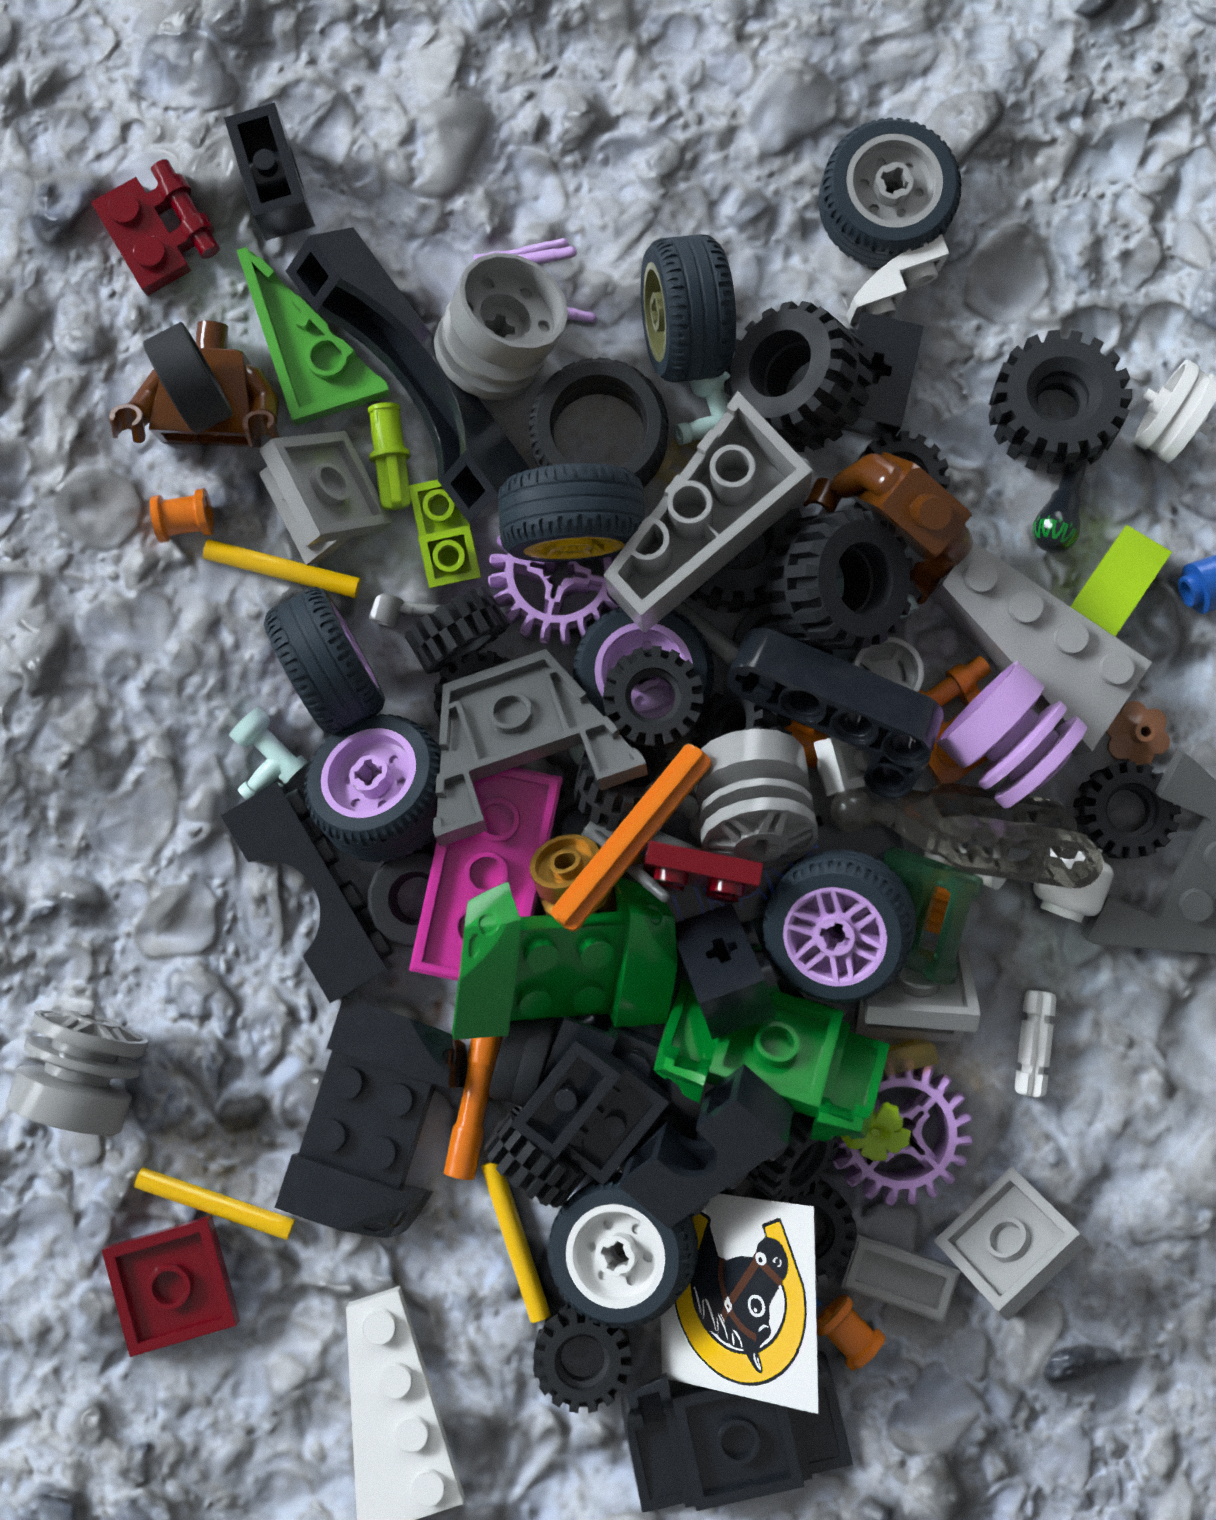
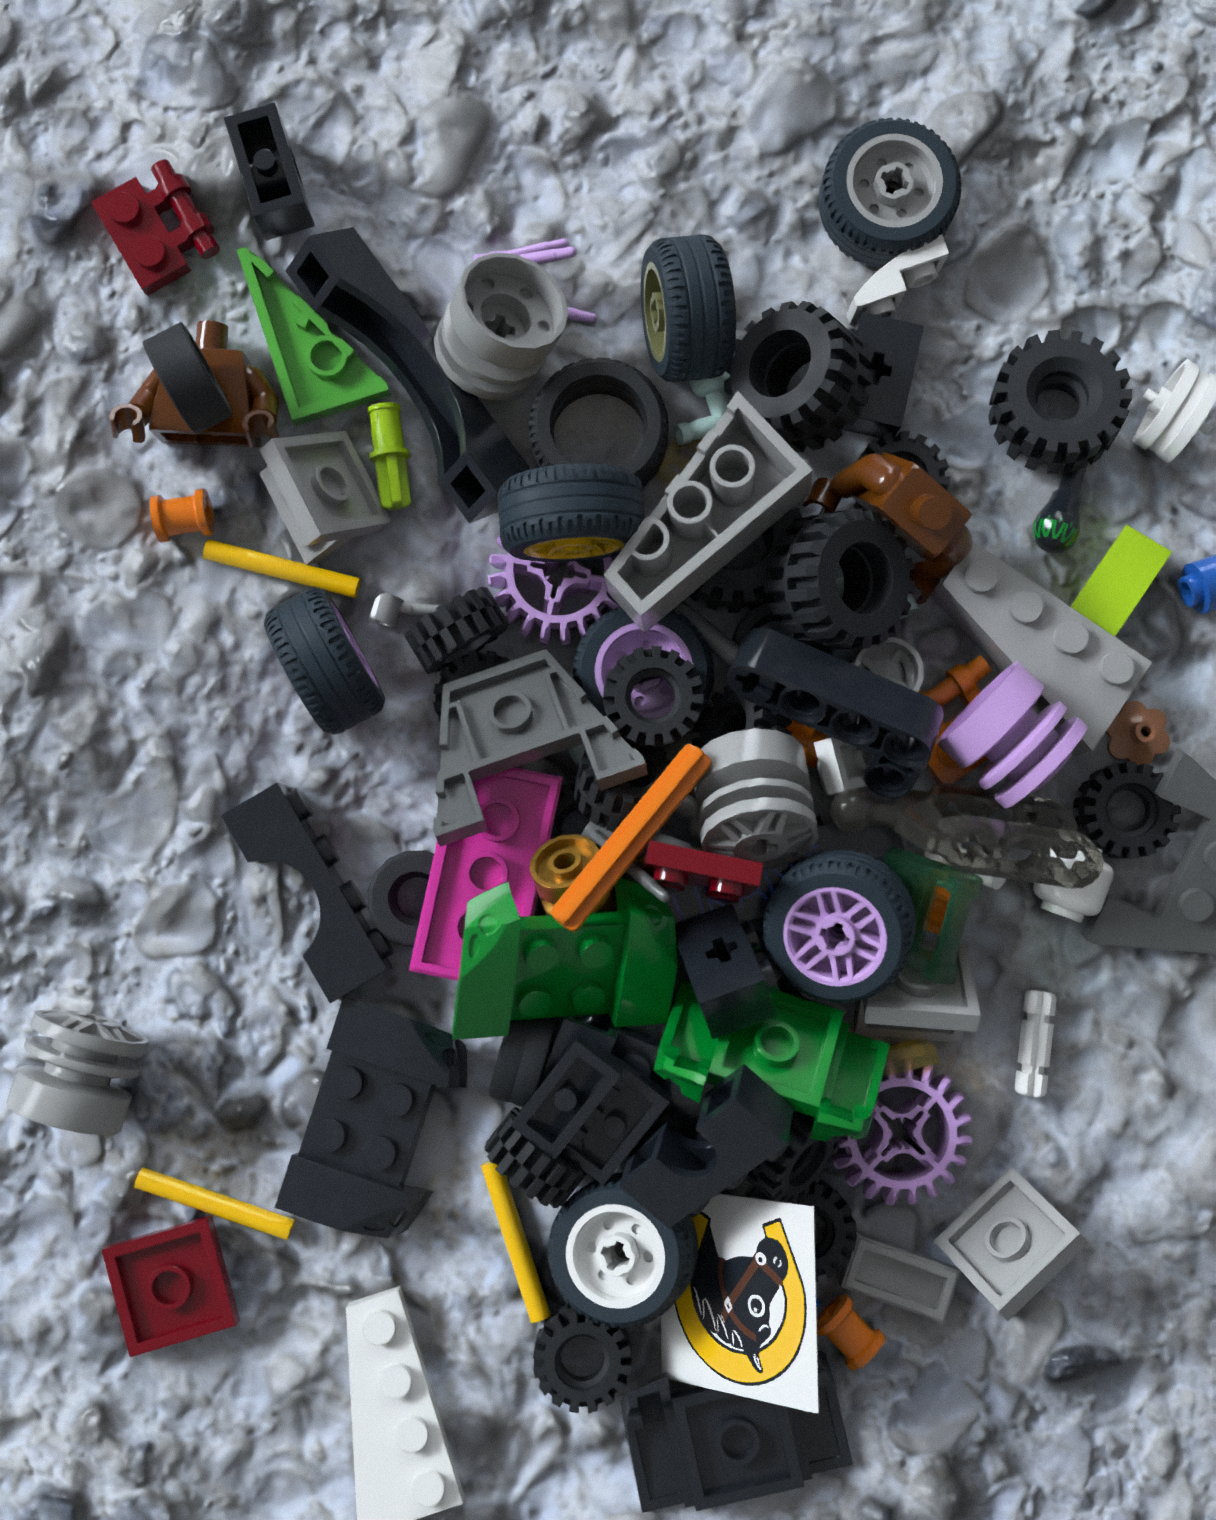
(279, 761): light aqua piece -> none
(375, 788): wheel -> none
(443, 536): lime slope -> none
(468, 1129): orange piece -> none
(883, 1136): lime plant -> none

